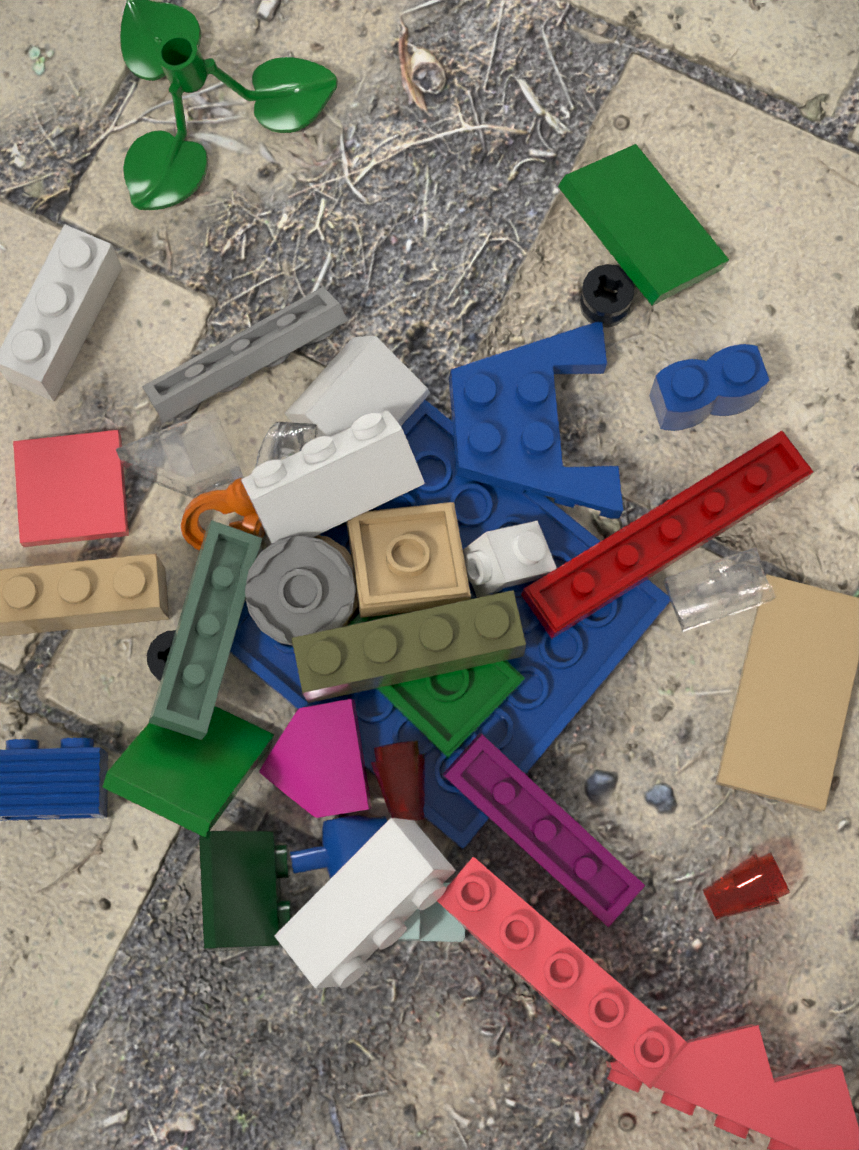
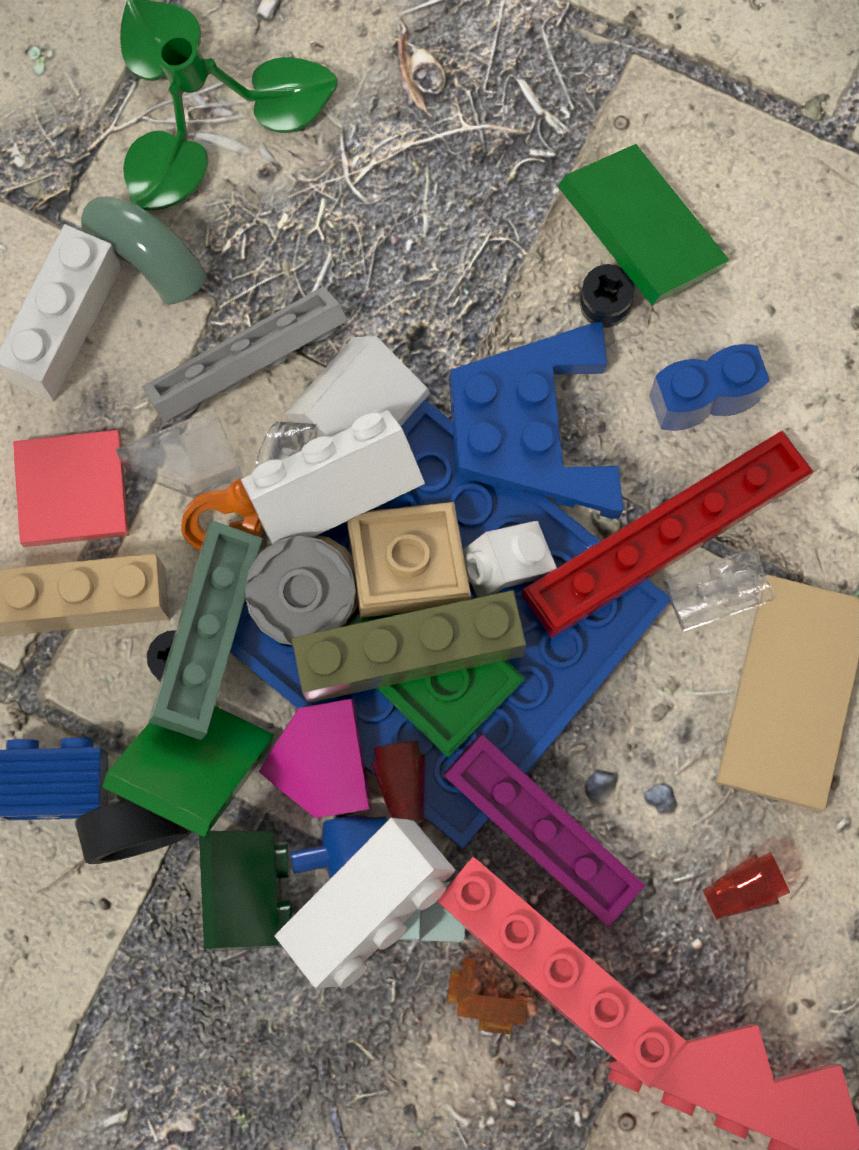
(124, 832): none -> black tyre
(146, 245): none -> sand green cylinder
(493, 1013): none -> clear orange bracket

